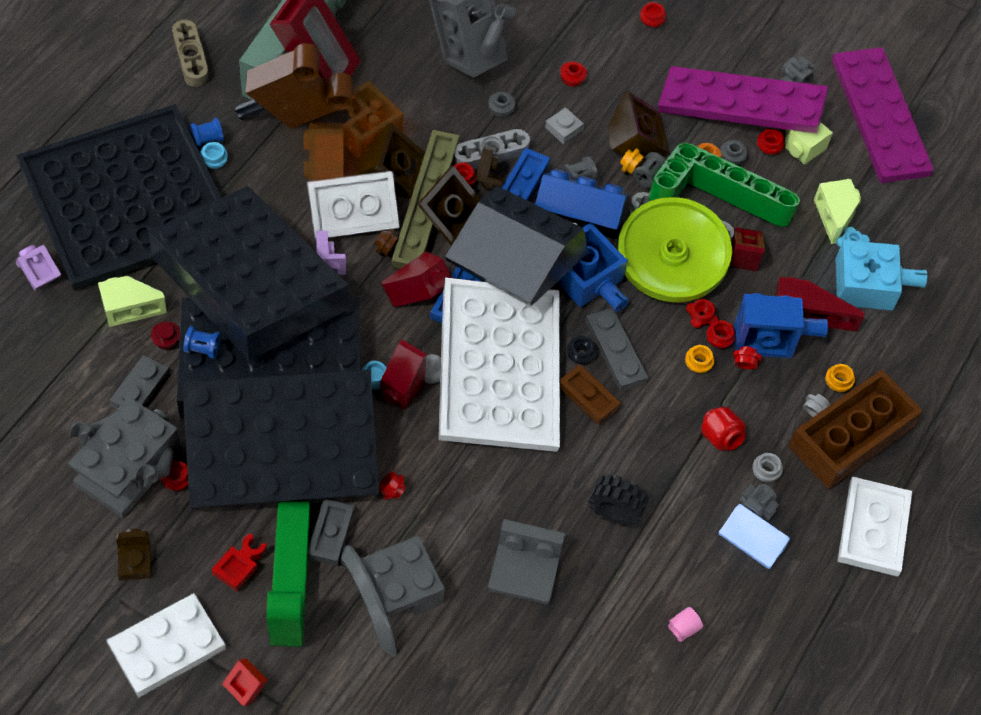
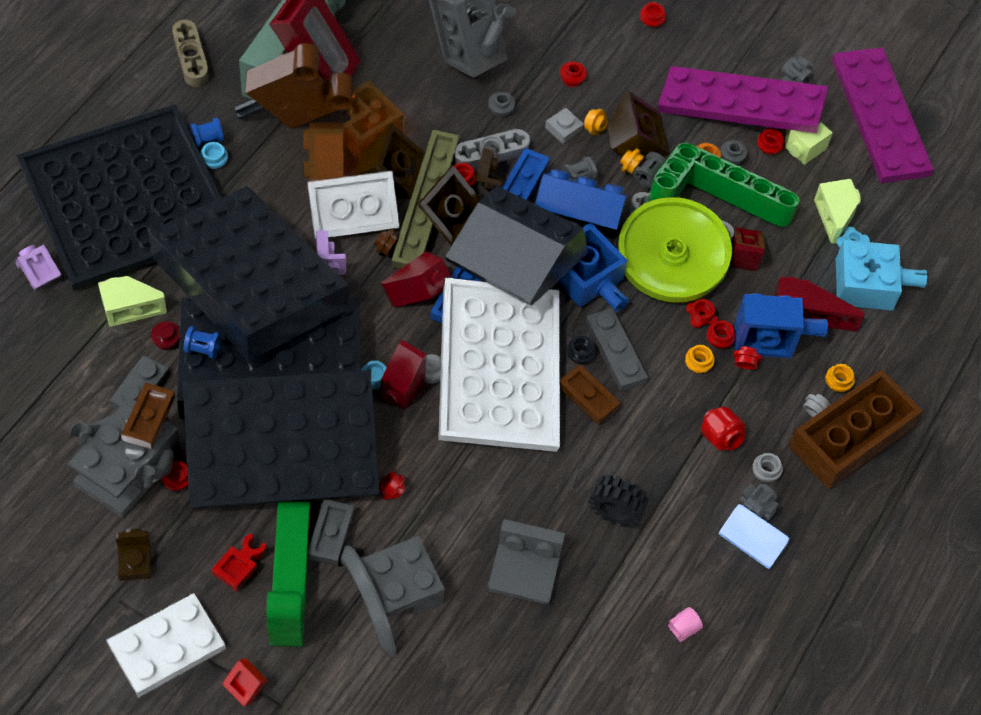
(148, 415): none -> reddish brown plate
(596, 121): none -> light orange plate
(875, 526): white plate -> none

